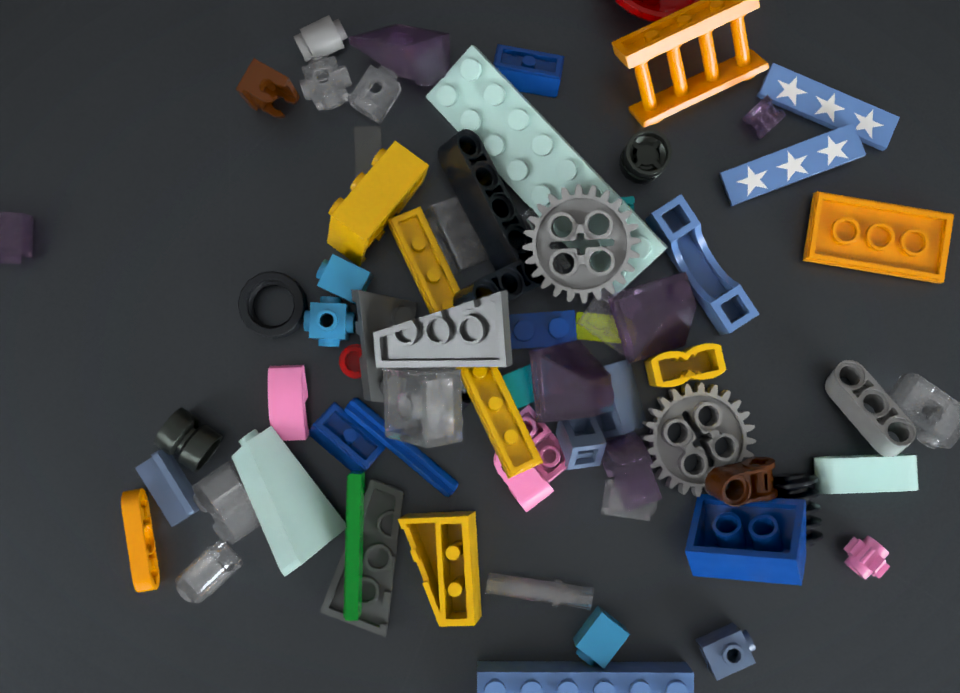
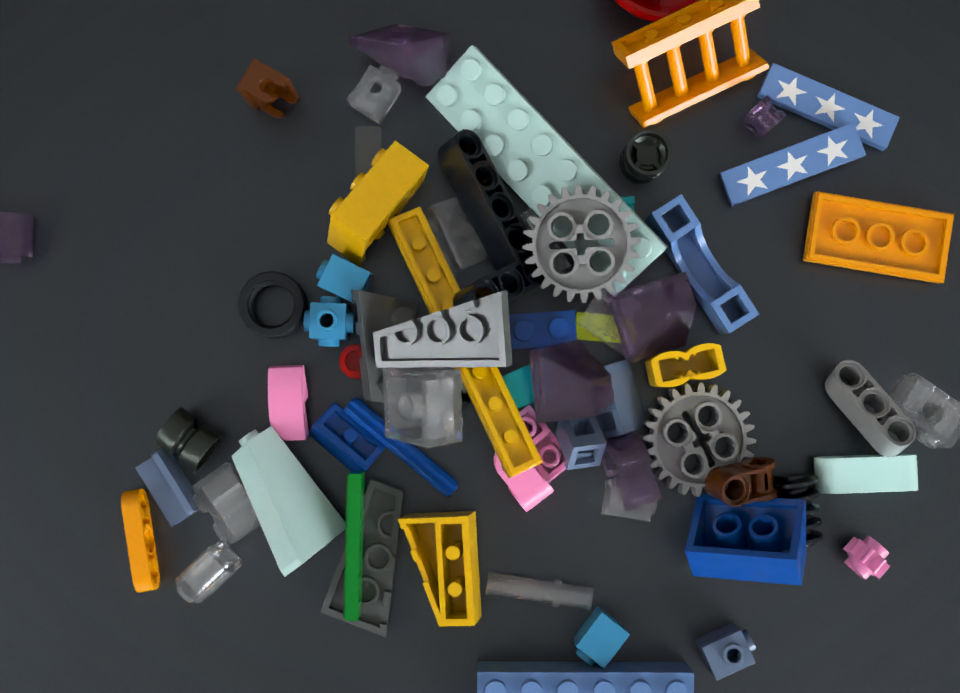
(321, 38): light grey brick -> none
(327, 94): clear brick -> none
(530, 69): blue slope -> none

